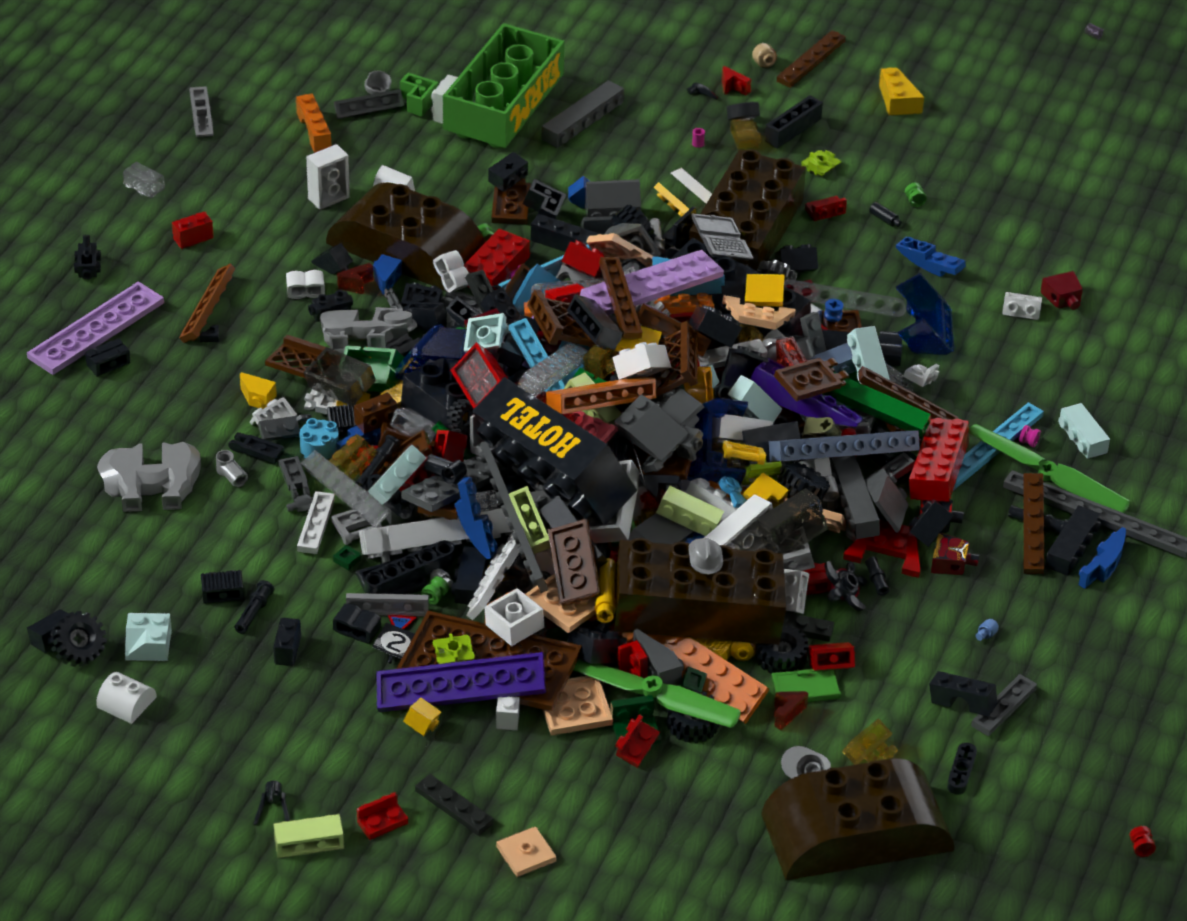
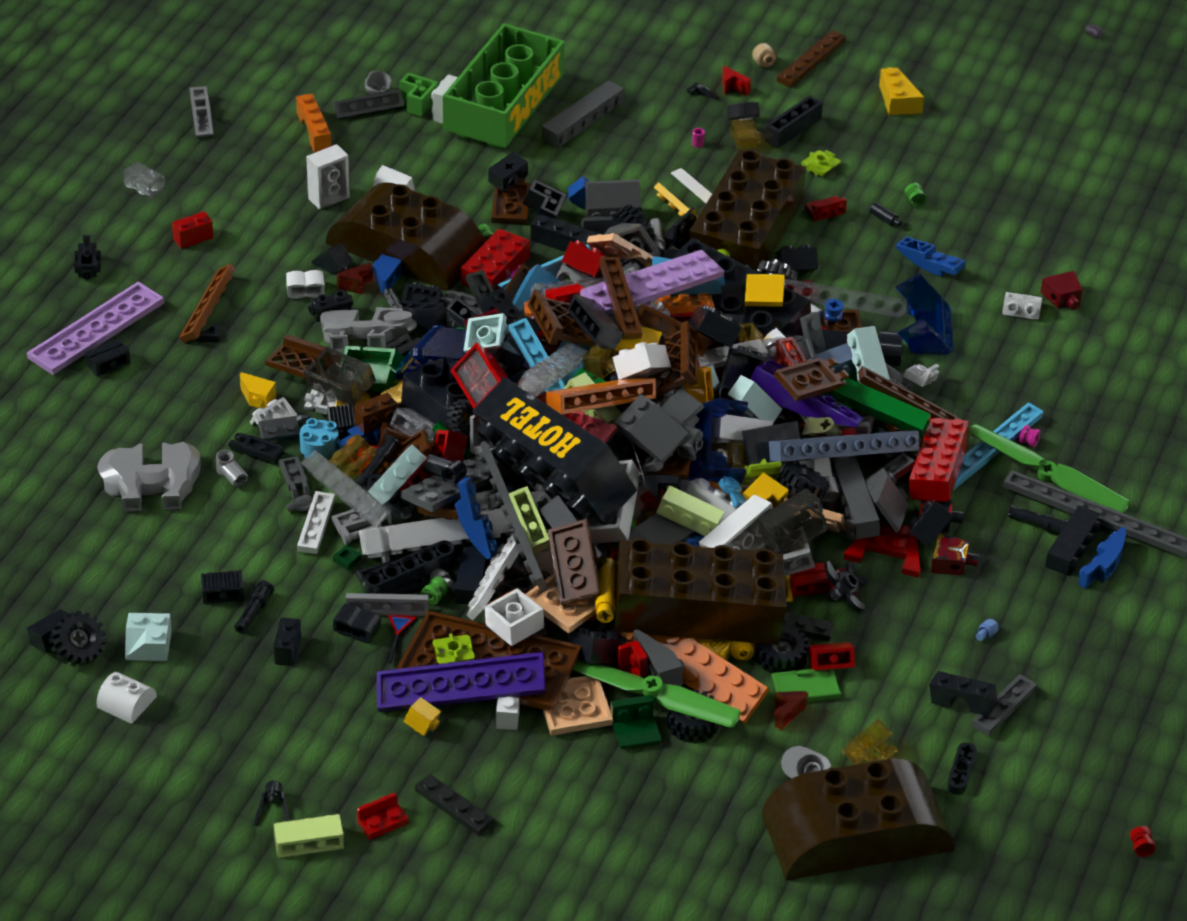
(393, 640): sticker -> none
(452, 271): white brick -> none
(526, 851): light nougat plate -> none
(636, 742): red bracket -> none
(693, 679): dark green plate -> none
(705, 556): light grey piece -> none
(721, 237): flat silver piece -> none
(744, 452): yellow plate -> none
(755, 316): light nougat wing -> none
(795, 589): white bracket -> none
(877, 576): black pin -> none
(1033, 523): reddish brown plate -> none
(1084, 430): light aqua brick -> none

